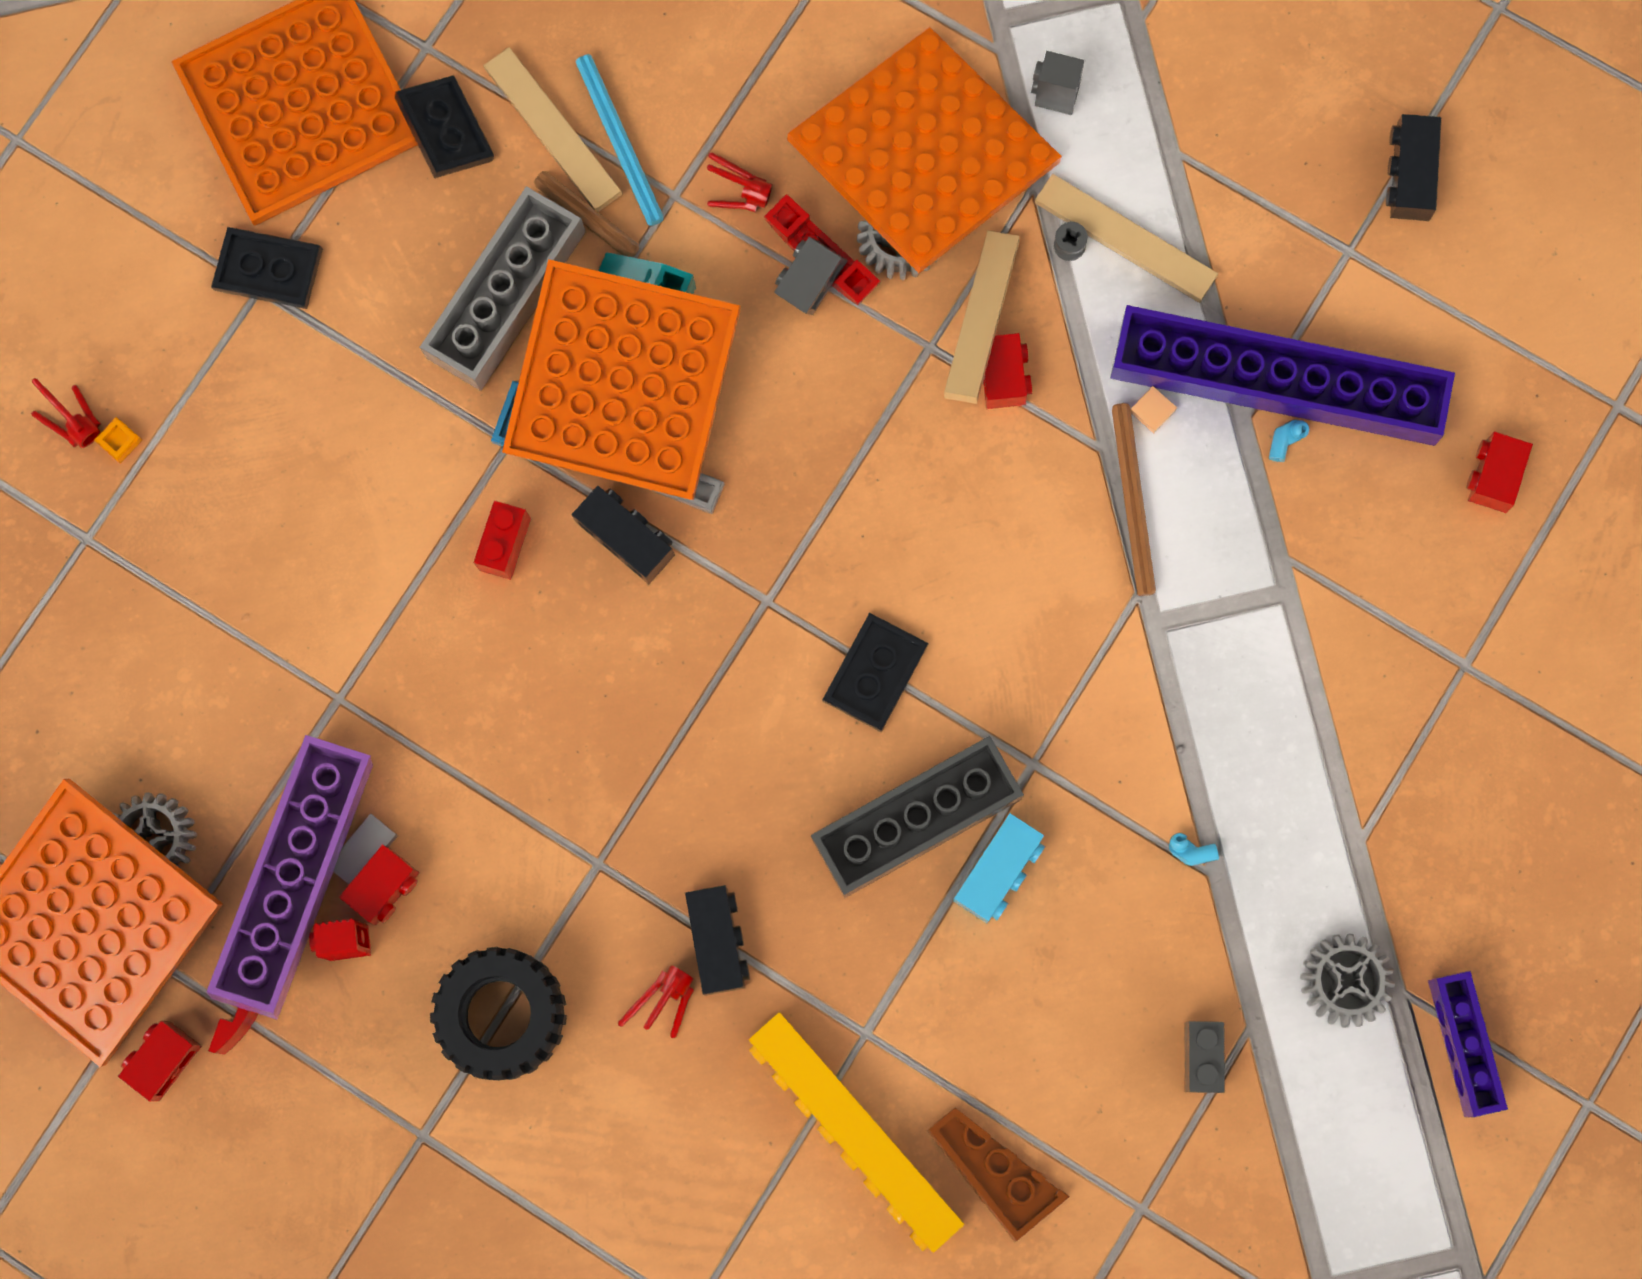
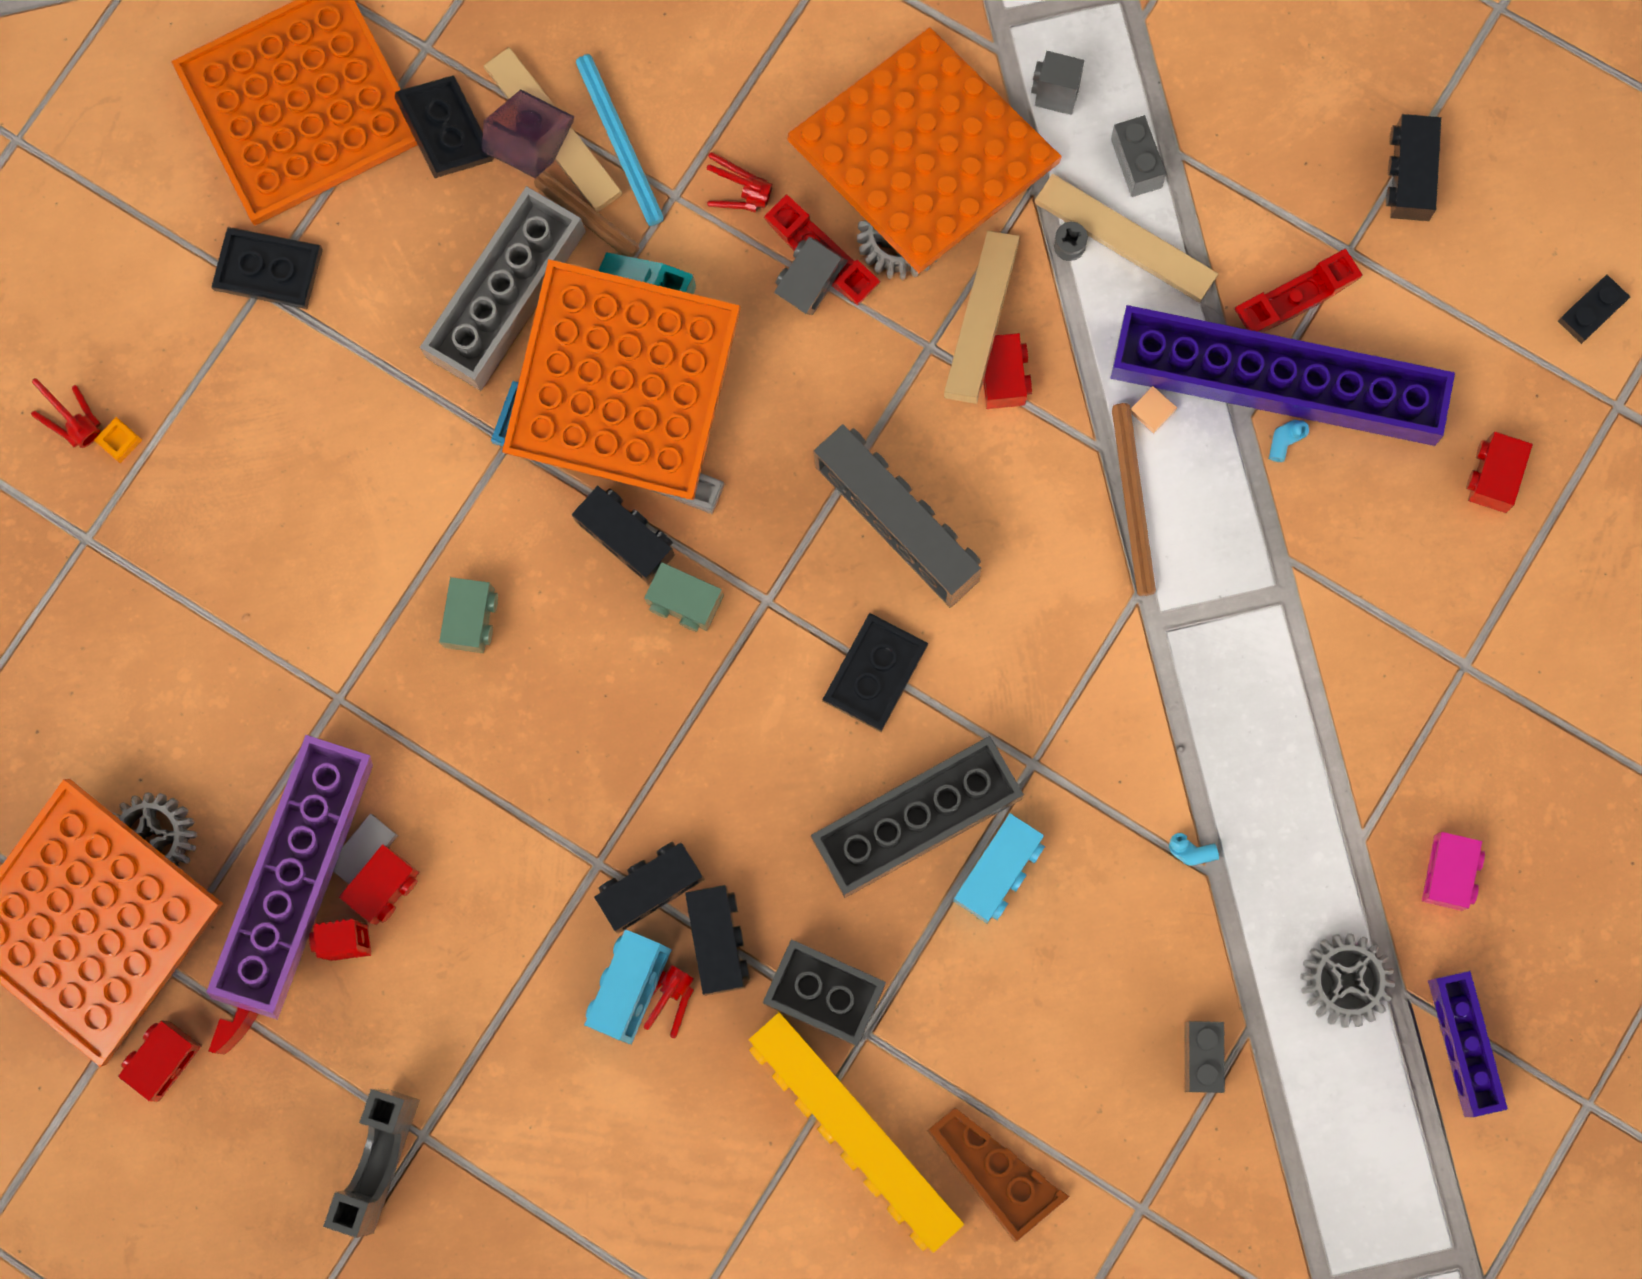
(361, 1203): none -> dark grey arch
(452, 1009): black tyre -> none
(468, 615): none -> sand green brick
(502, 540): red brick -> none
(526, 133): none -> slope
(627, 986): none -> medium azure brick
(648, 886): none -> black brick
(683, 597): none -> sand green brick
(824, 992): none -> dark grey brick
(897, 515): none -> dark grey brick
(1138, 156): none -> dark grey brick
(1299, 294): none -> red slope
(1453, 871): none -> dark pink brick
(1594, 309): none -> black plate

